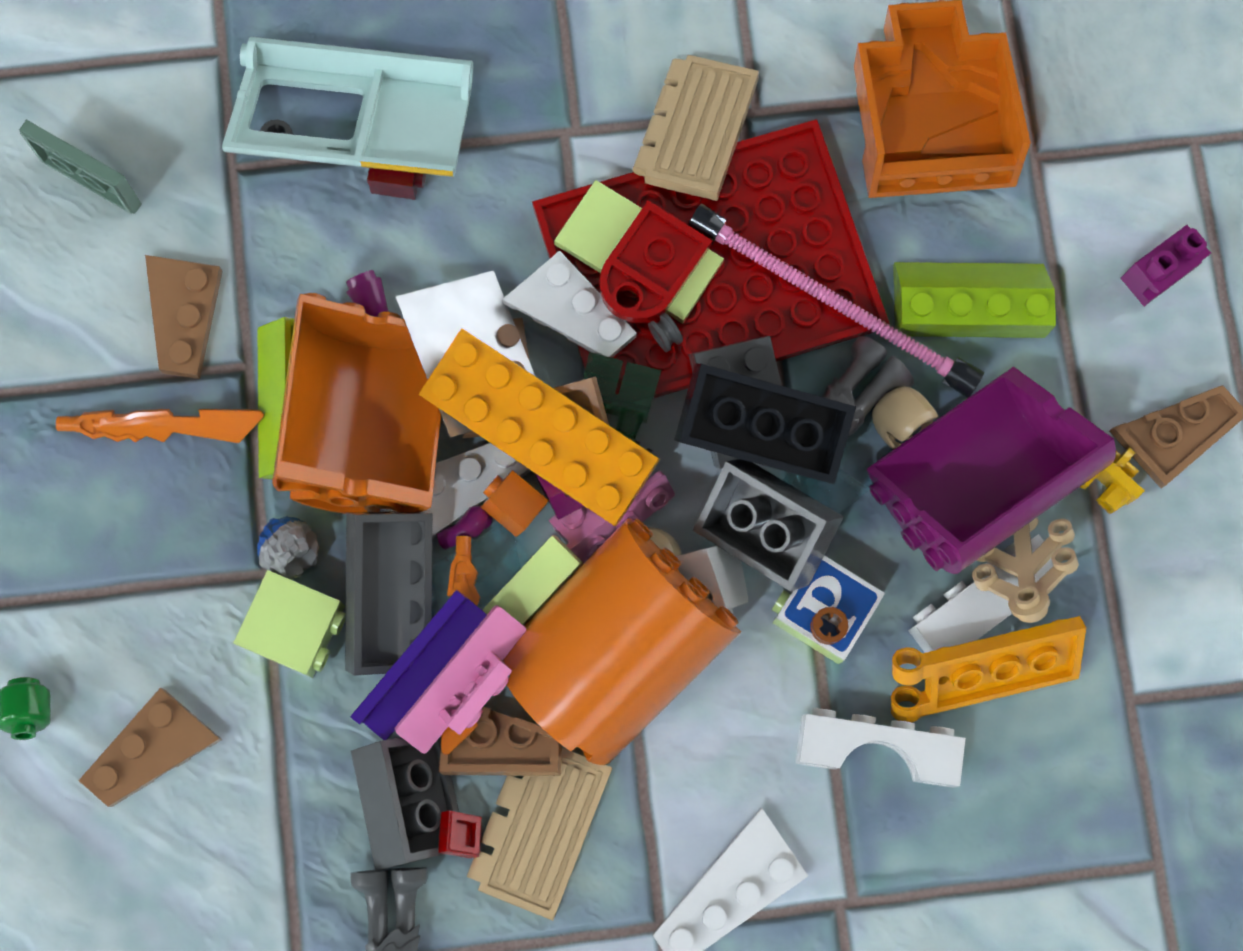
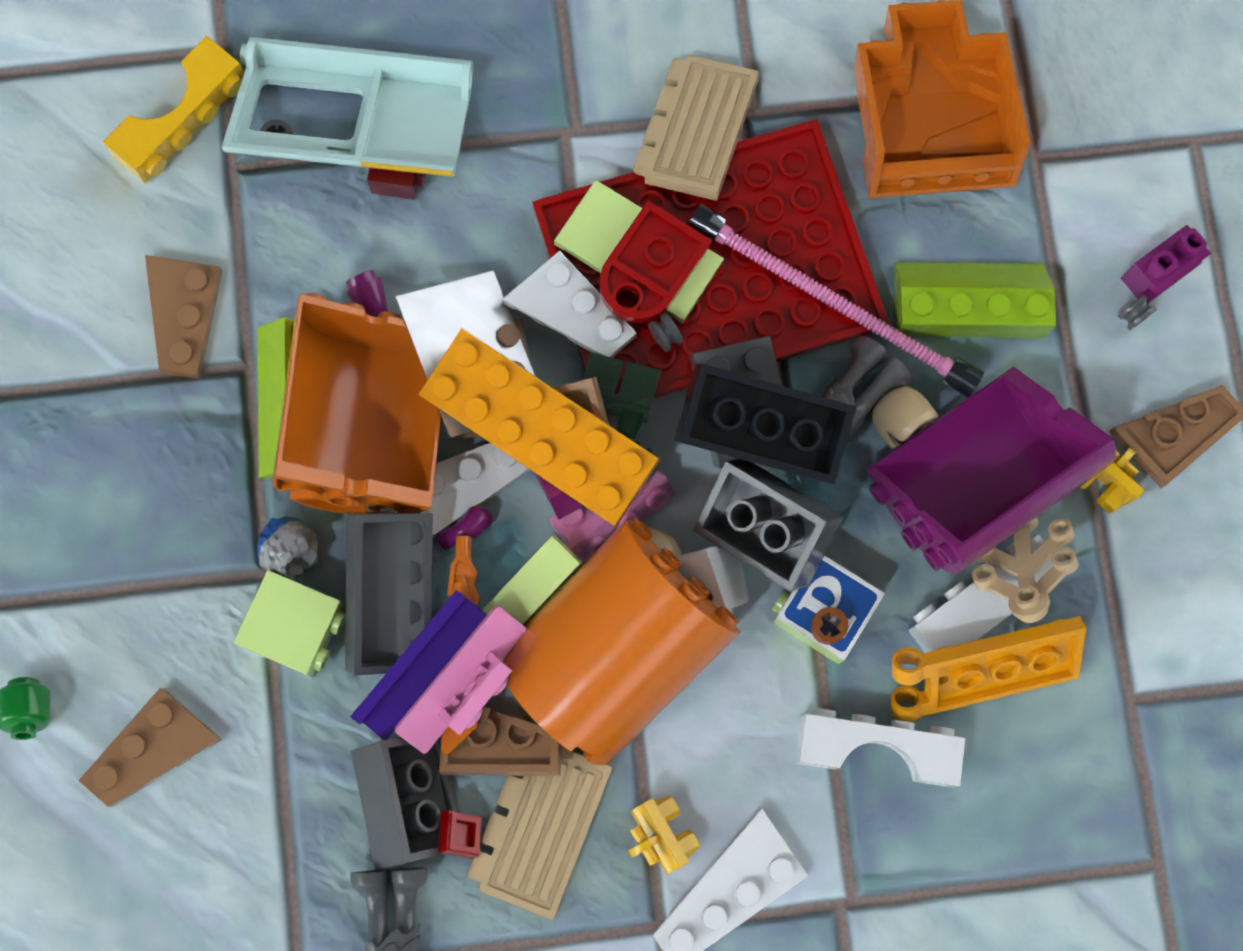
(80, 167): sand green tile -> none
(148, 143): none -> yellow arch
(159, 424): orange sword -> none
(513, 502): orange brick -> none
(657, 839): none -> yellow hips
(1137, 312): none -> dark grey bush

